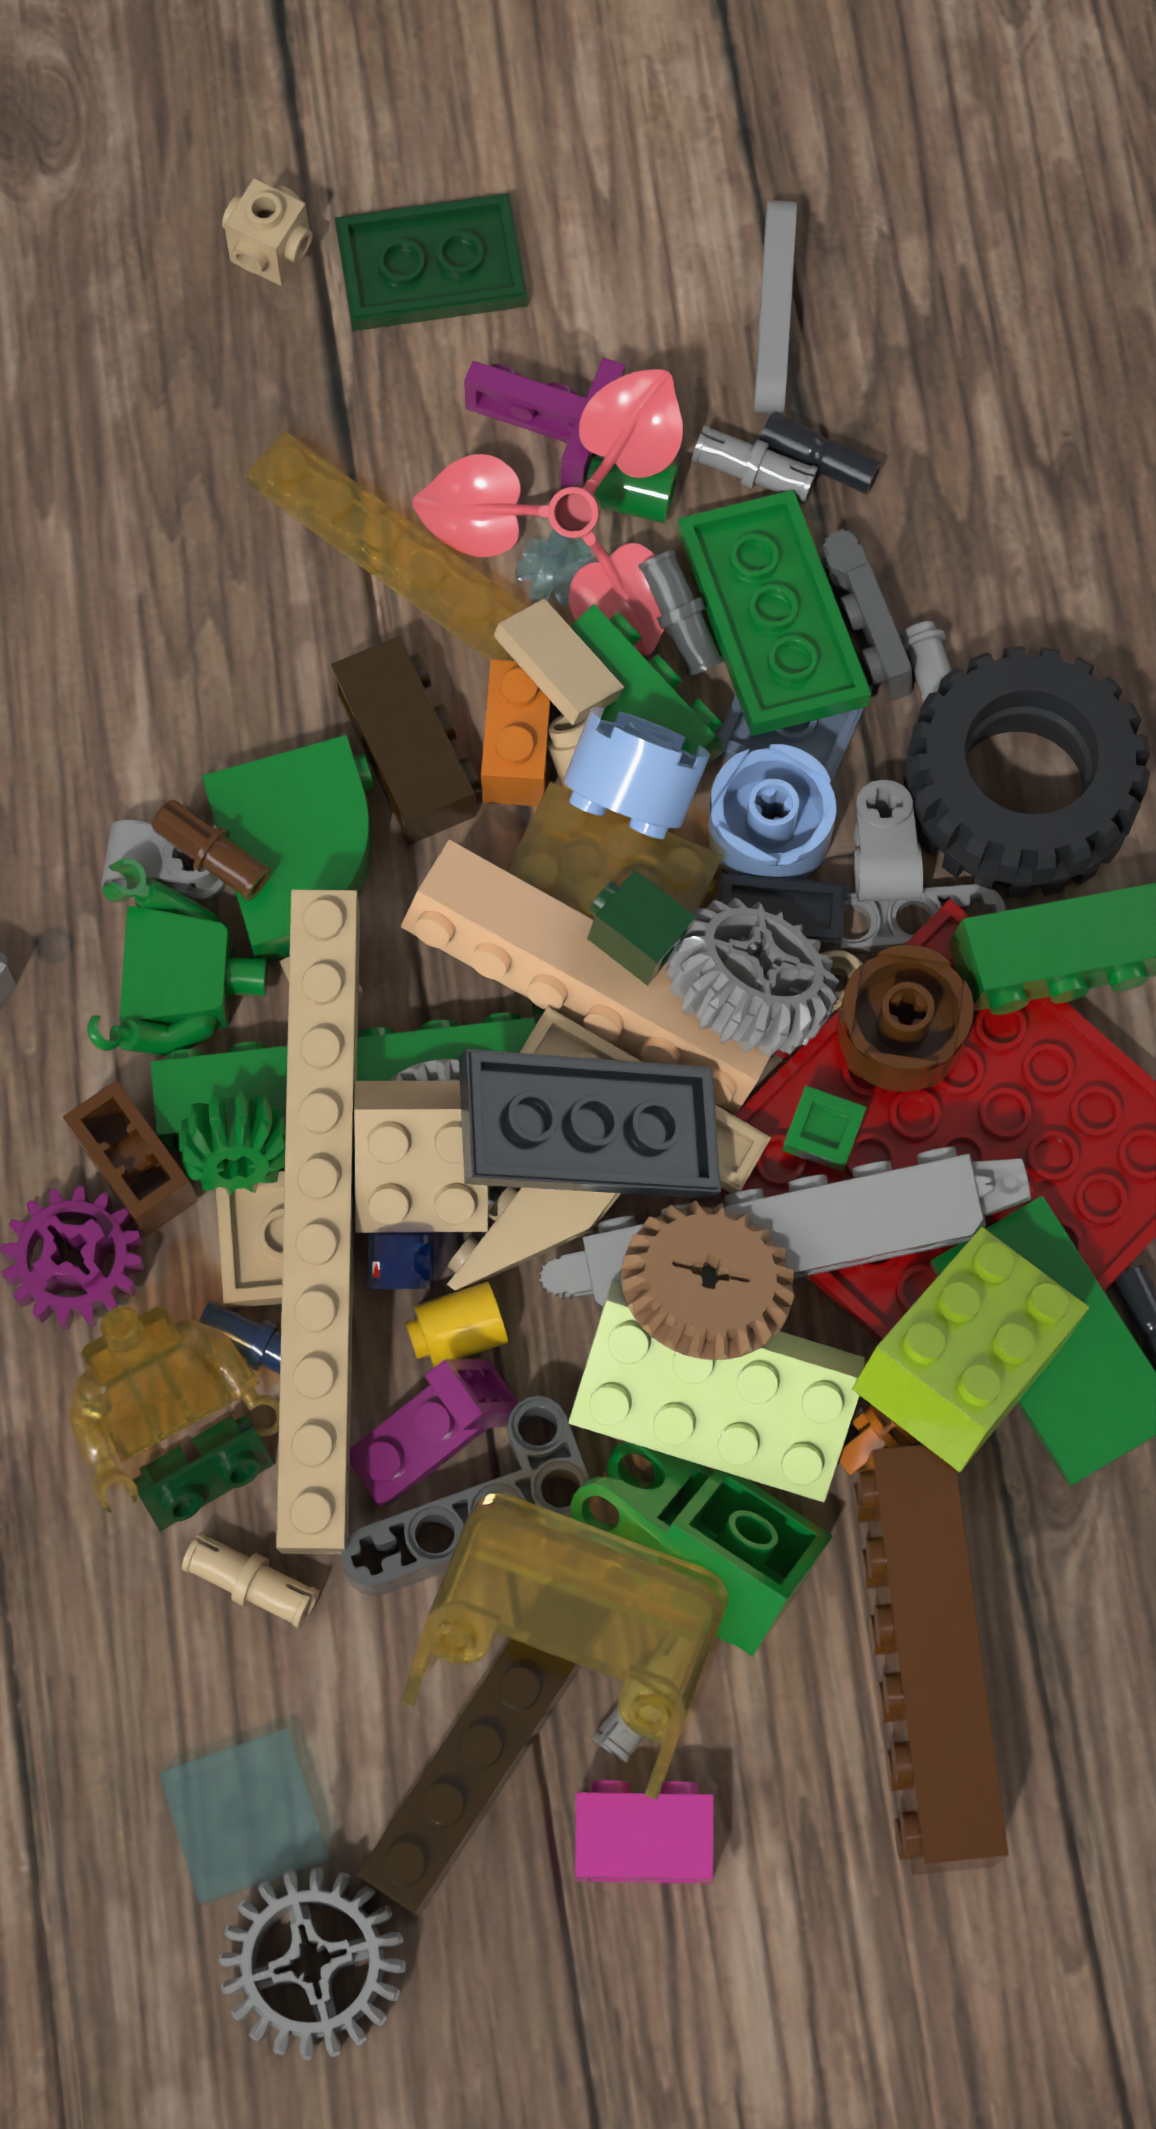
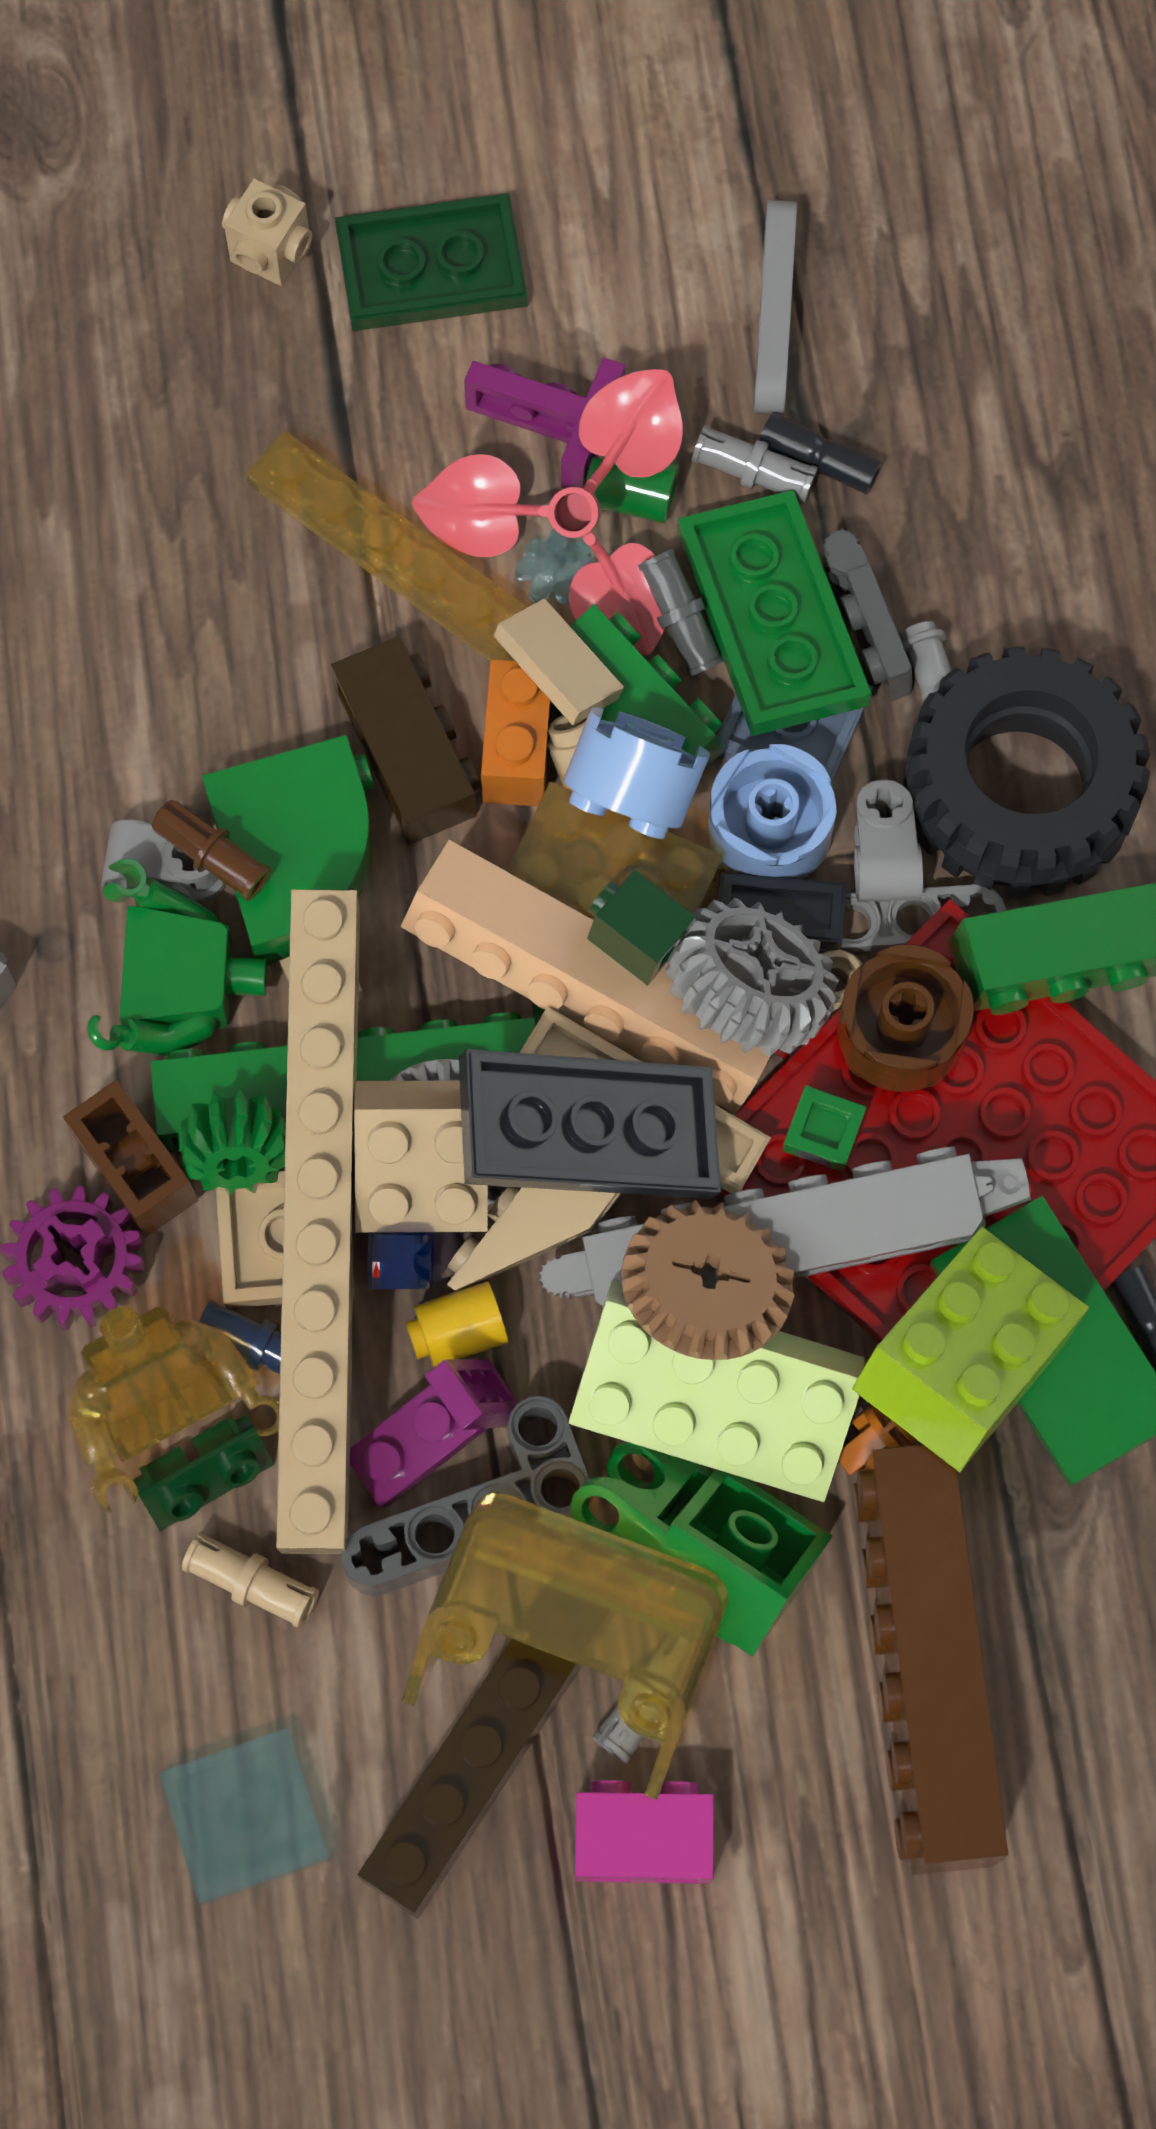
(255, 1979): light grey gear -> none

